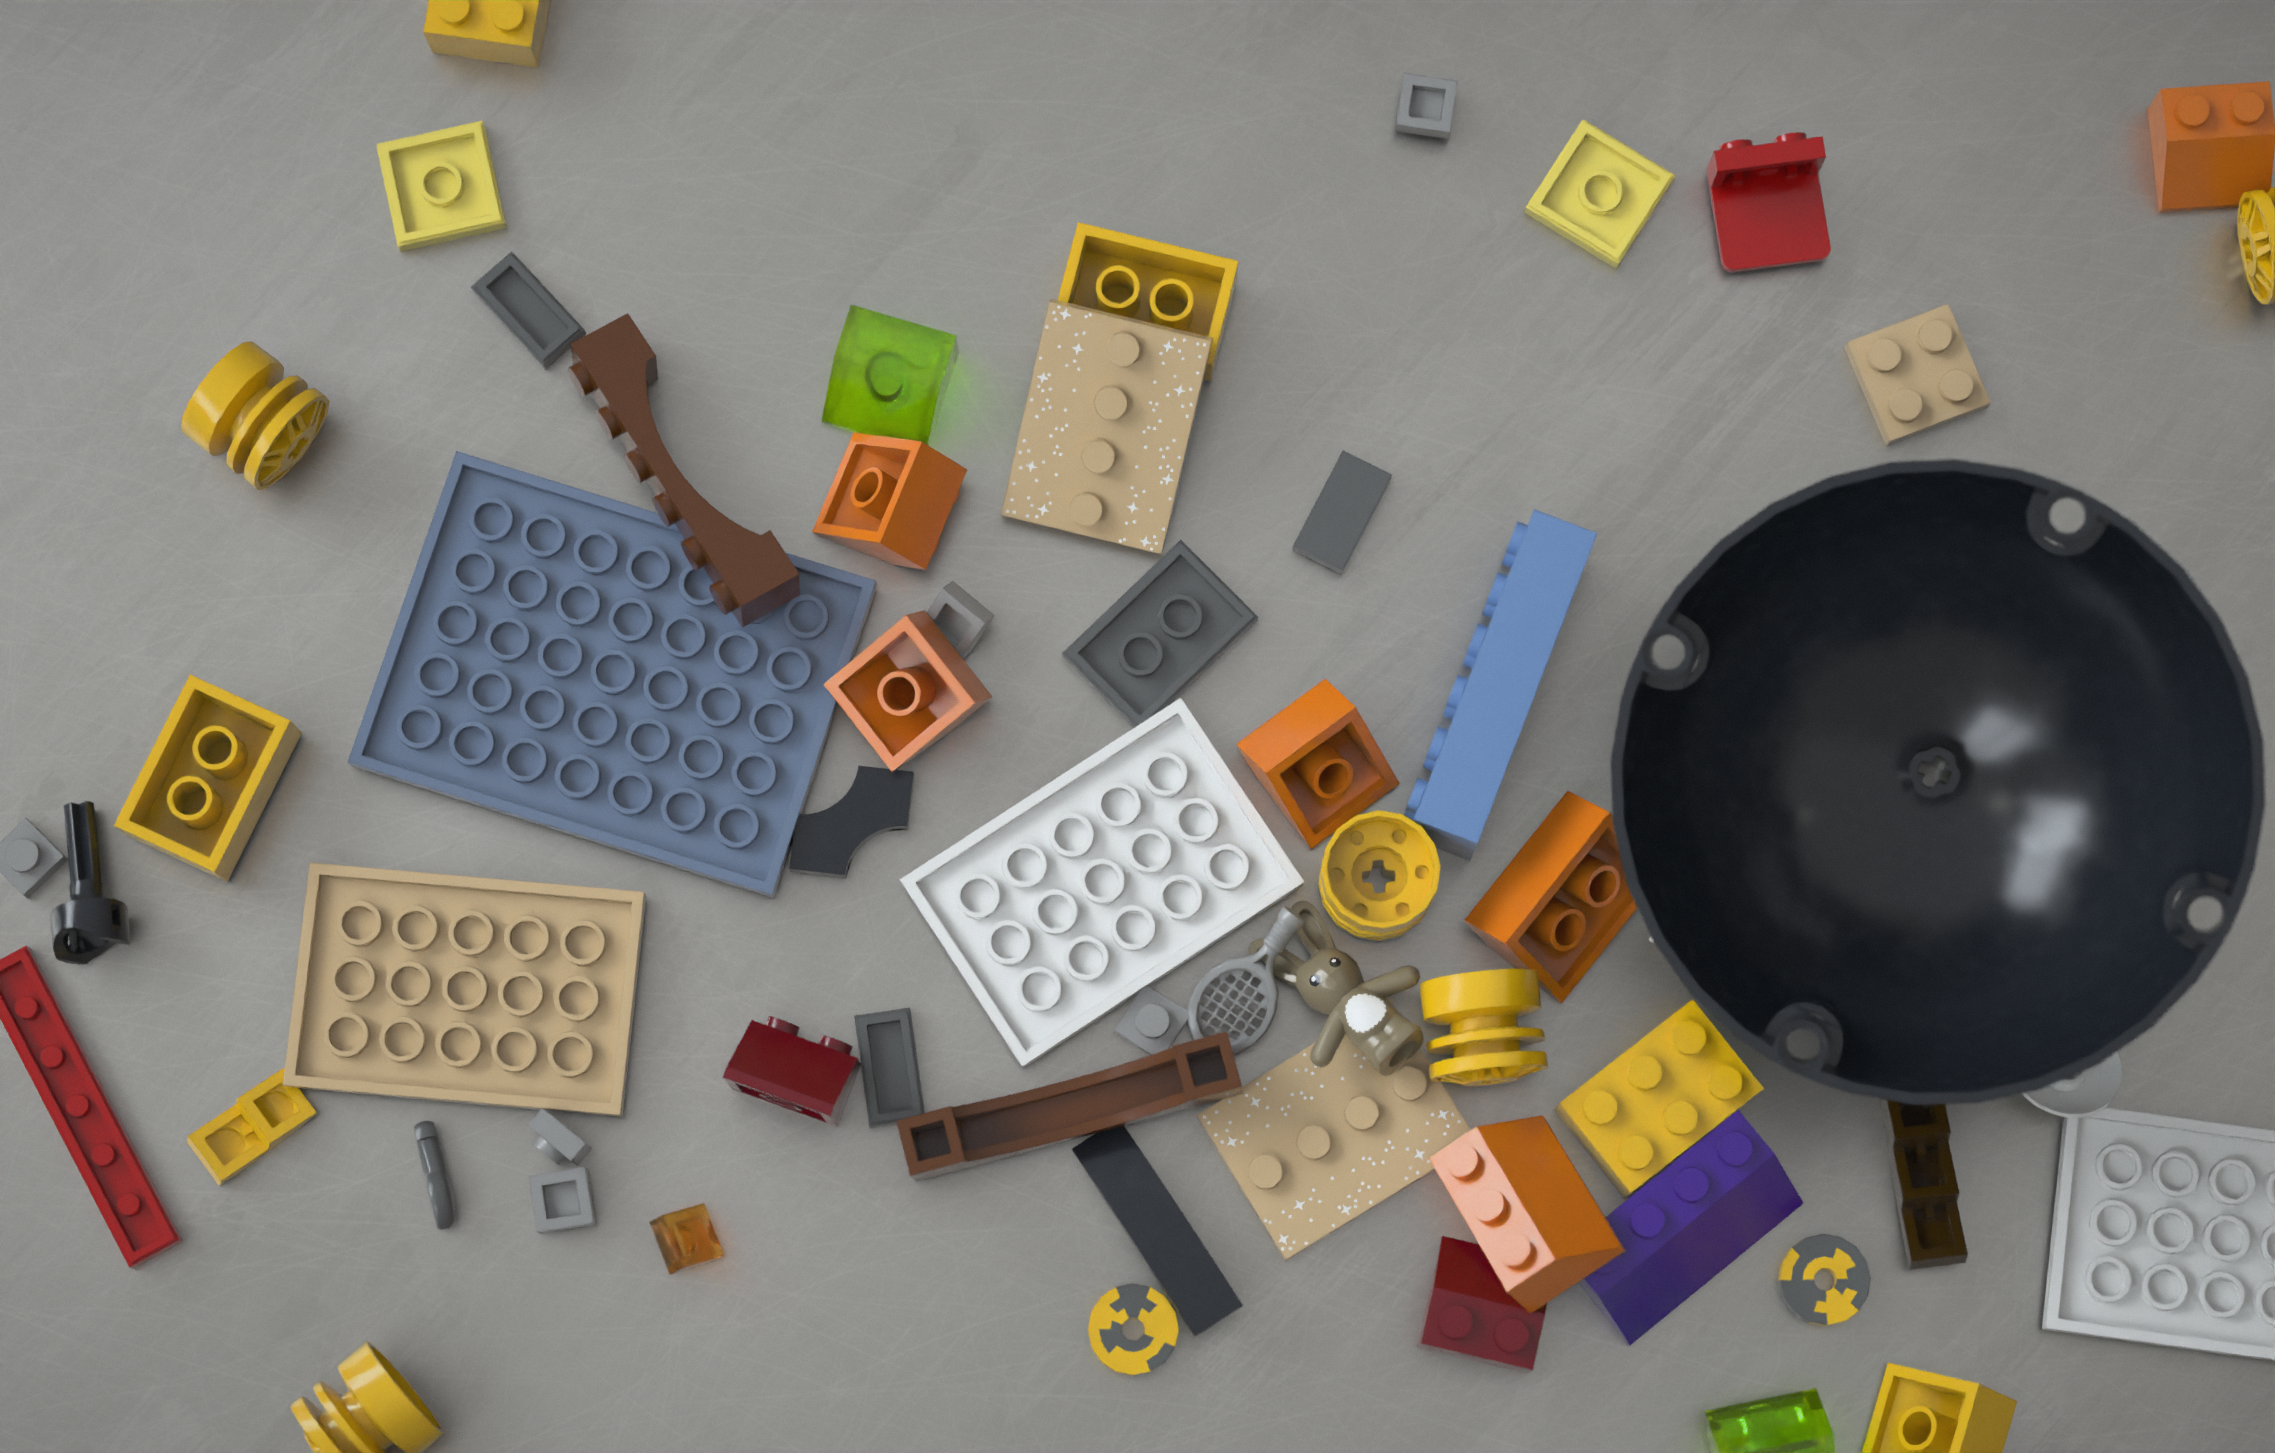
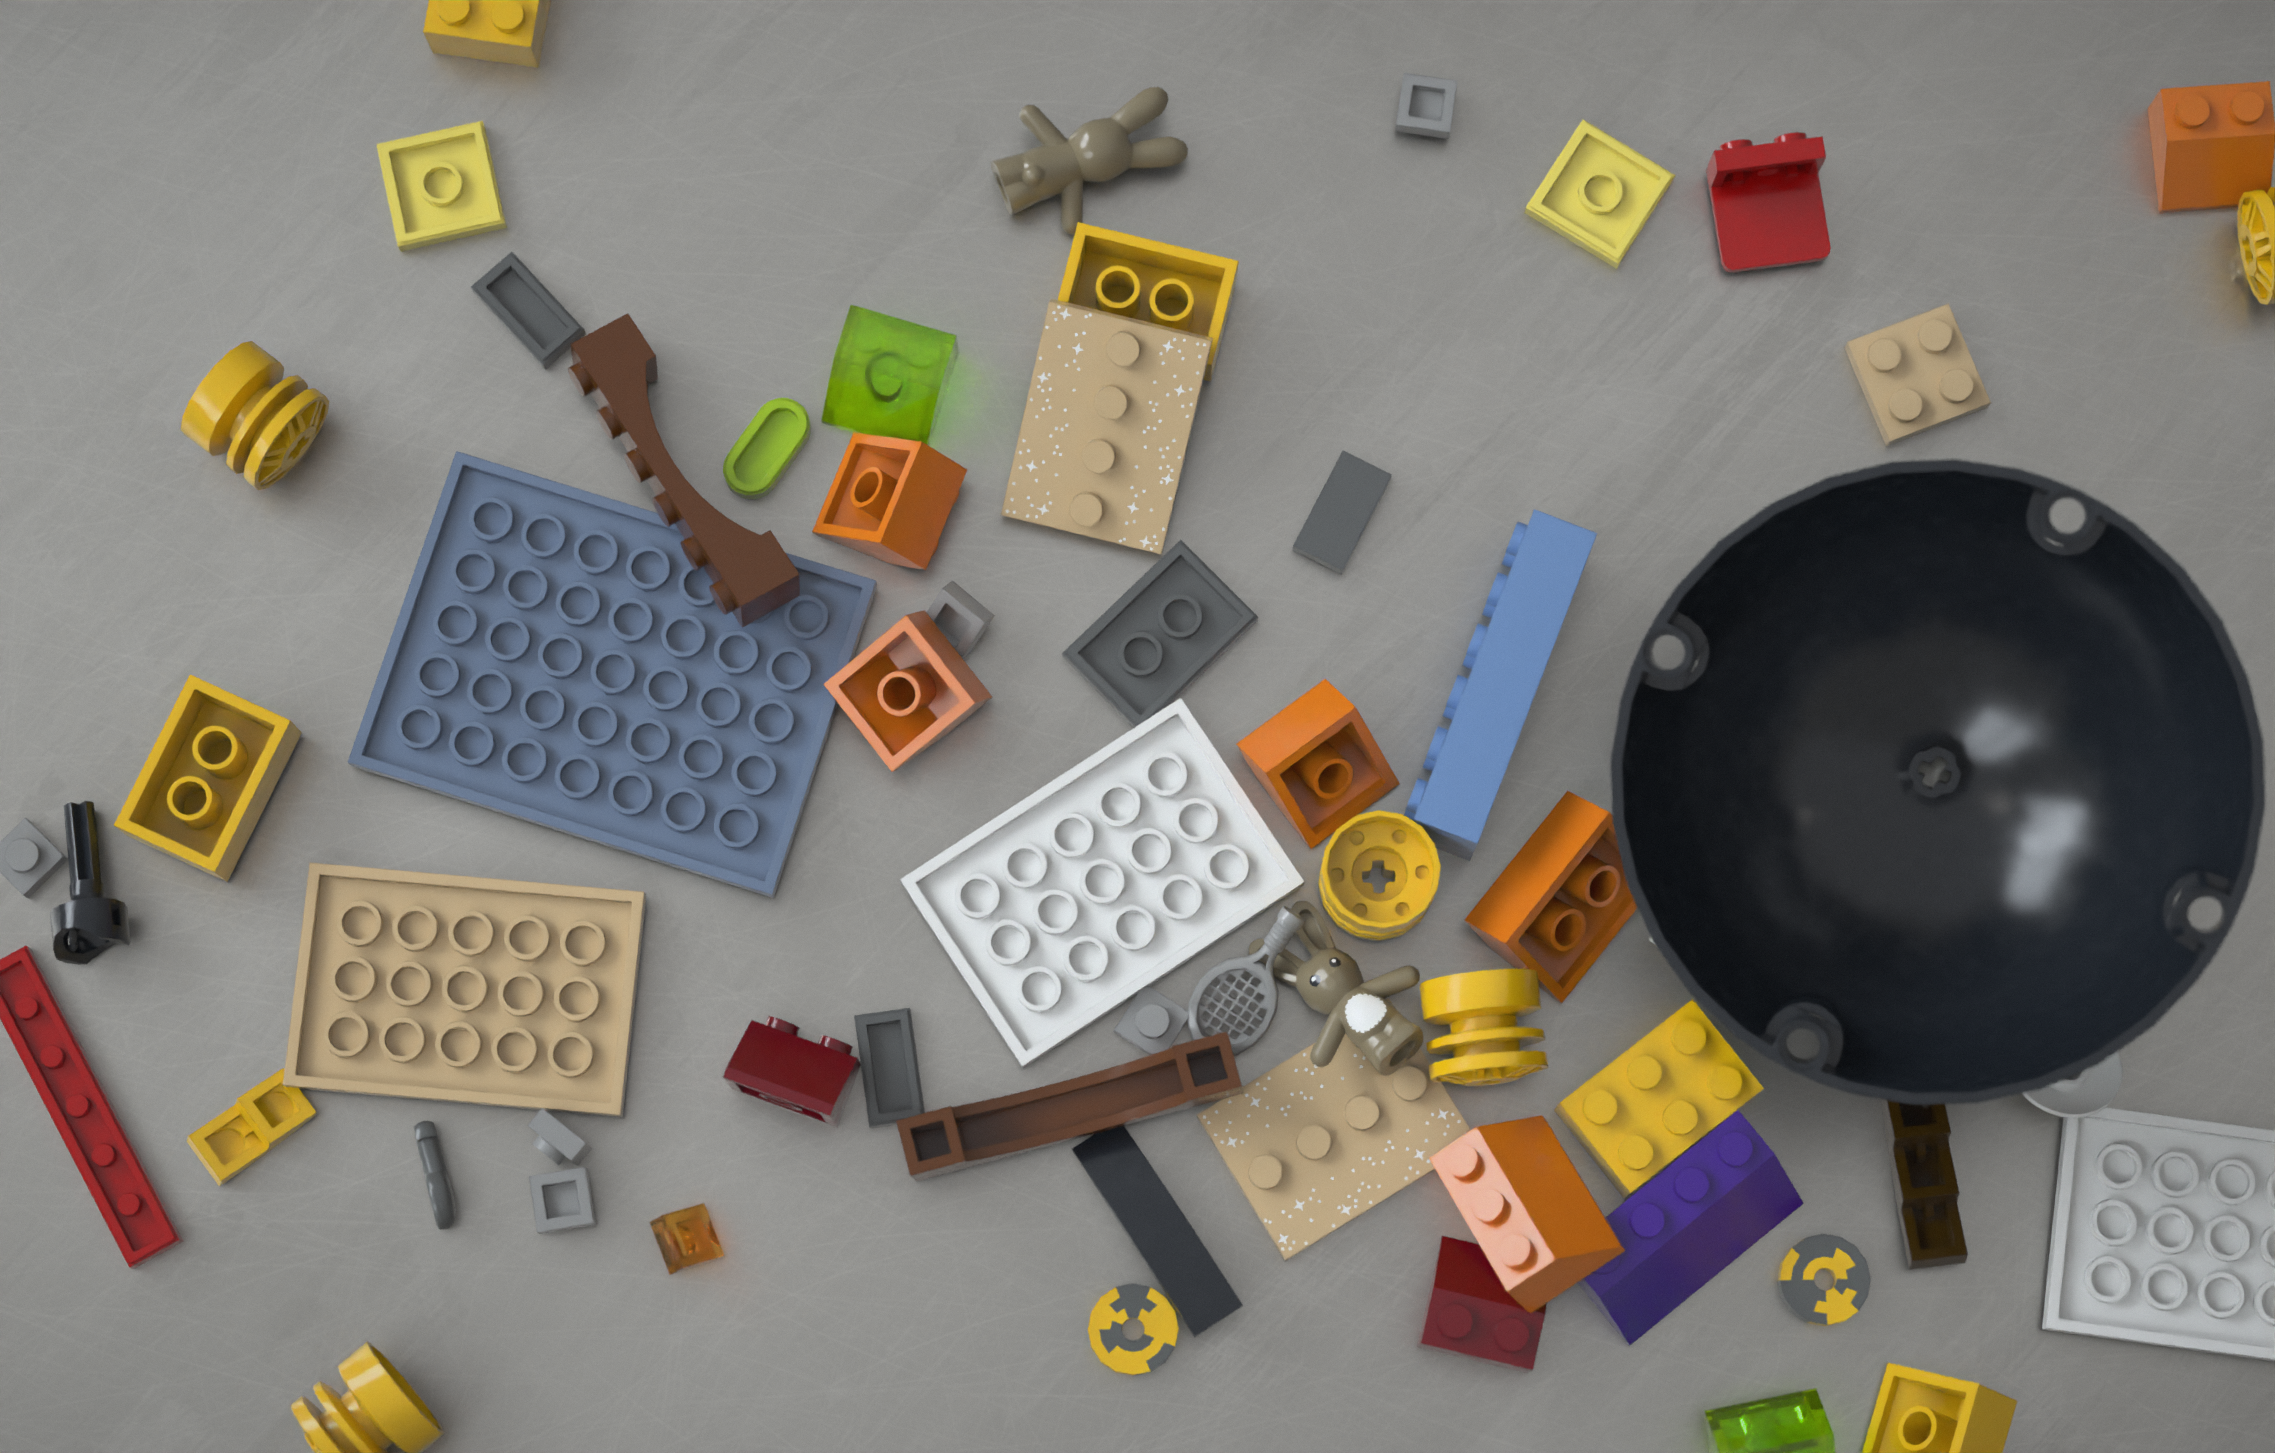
(767, 448): none -> lime tile
(873, 805): black tile -> none
(1090, 154): none -> dark tan animal

